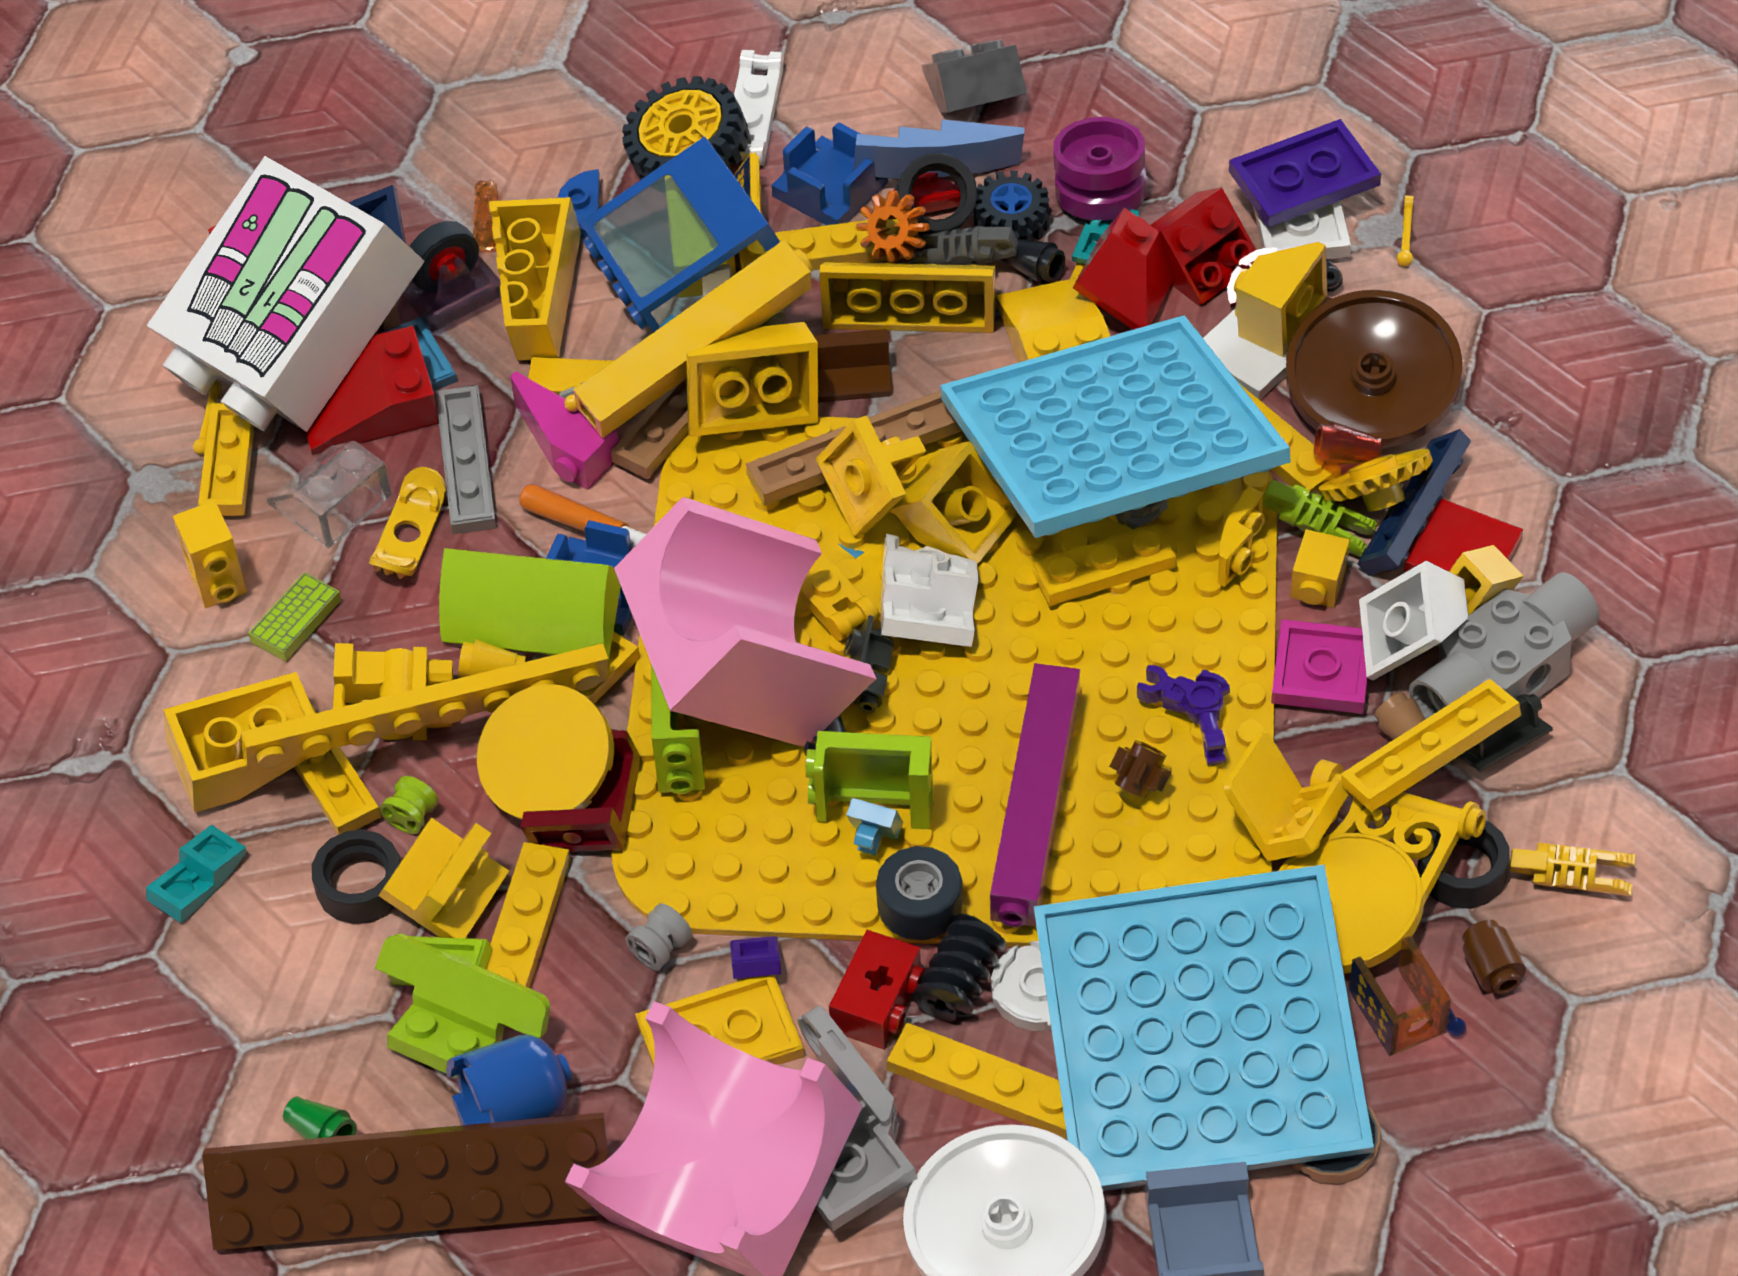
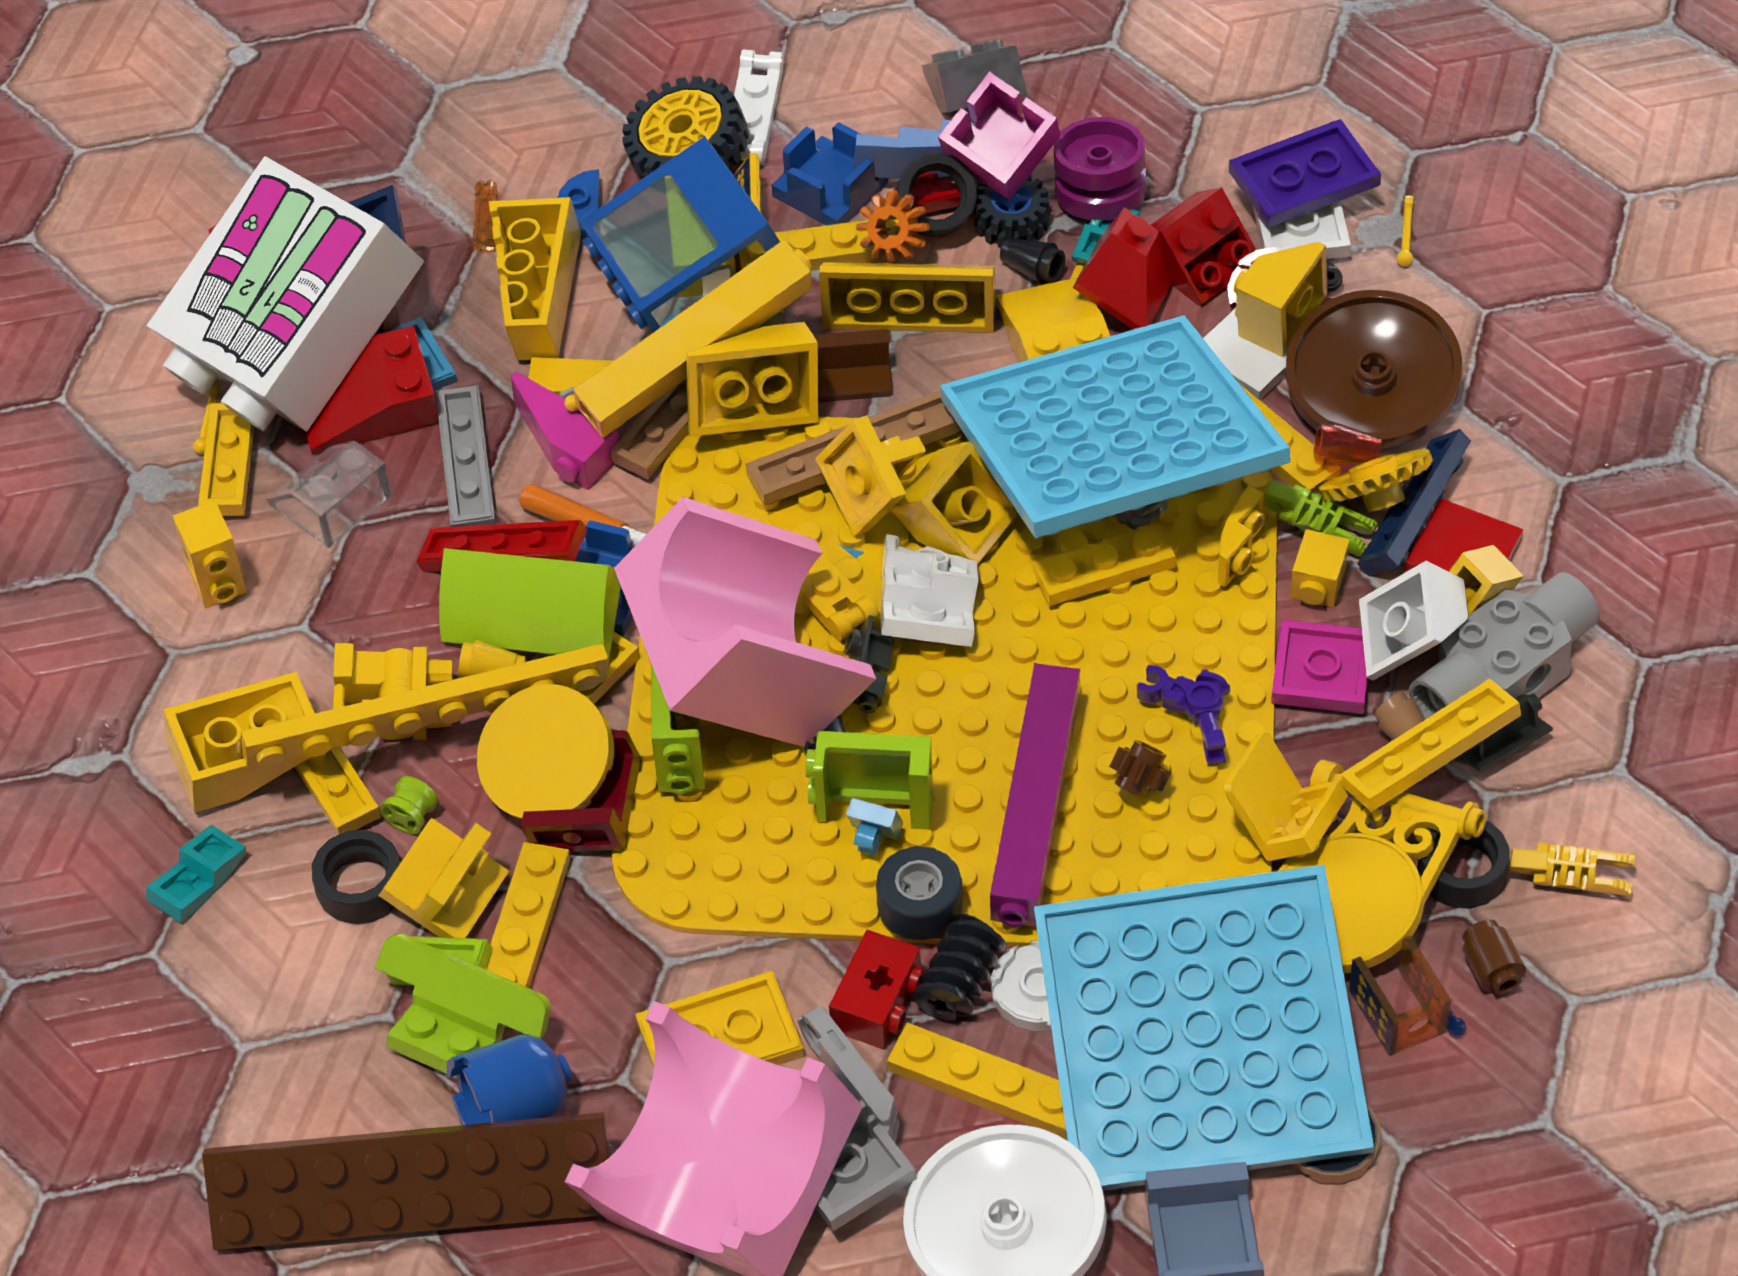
(294, 616): lime tile -> none
(317, 1120): green cone -> none
(416, 505): yellow piece -> none
(452, 276): plate -> none
(535, 539): none -> red tile
(658, 937): light grey wheel -> none
(755, 957): dark purple tile -> none
(967, 246): dark grey hinge -> none
(1001, 143): none -> piece

